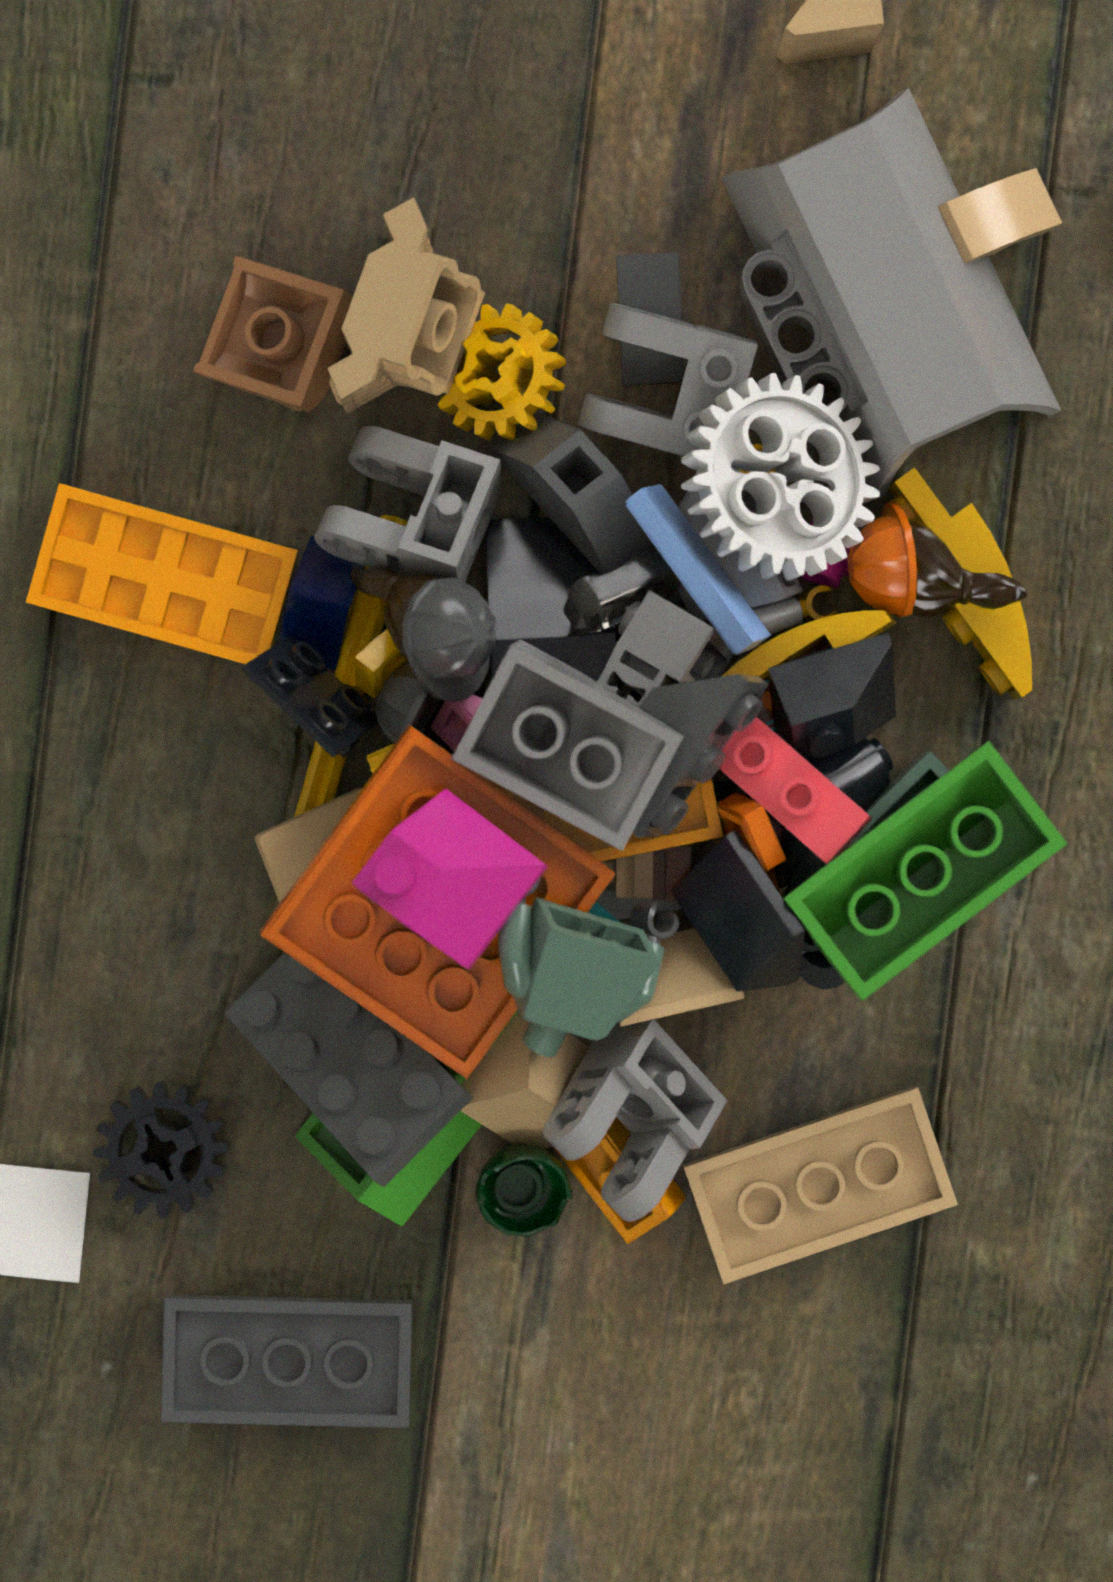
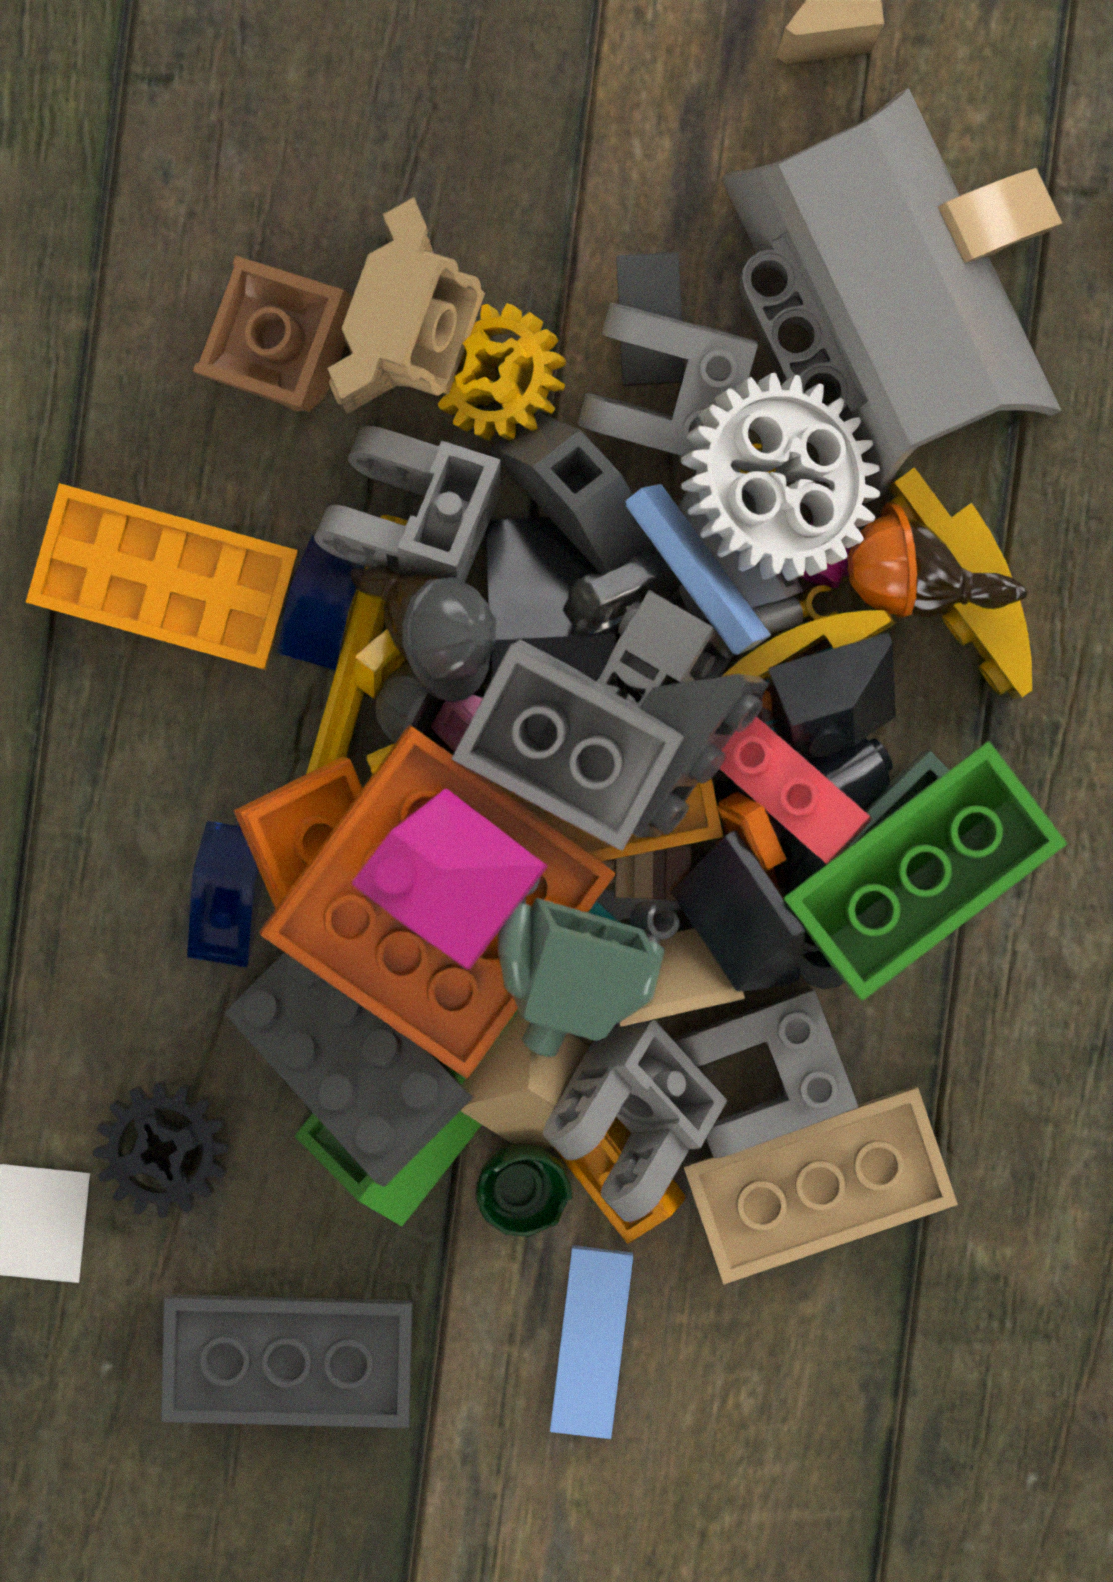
(223, 897): none -> clear blue slope
(295, 820): none -> orange plate
(312, 696): black hinge -> none
(591, 1342): none -> light blue tile
(804, 1057): none -> light grey brick

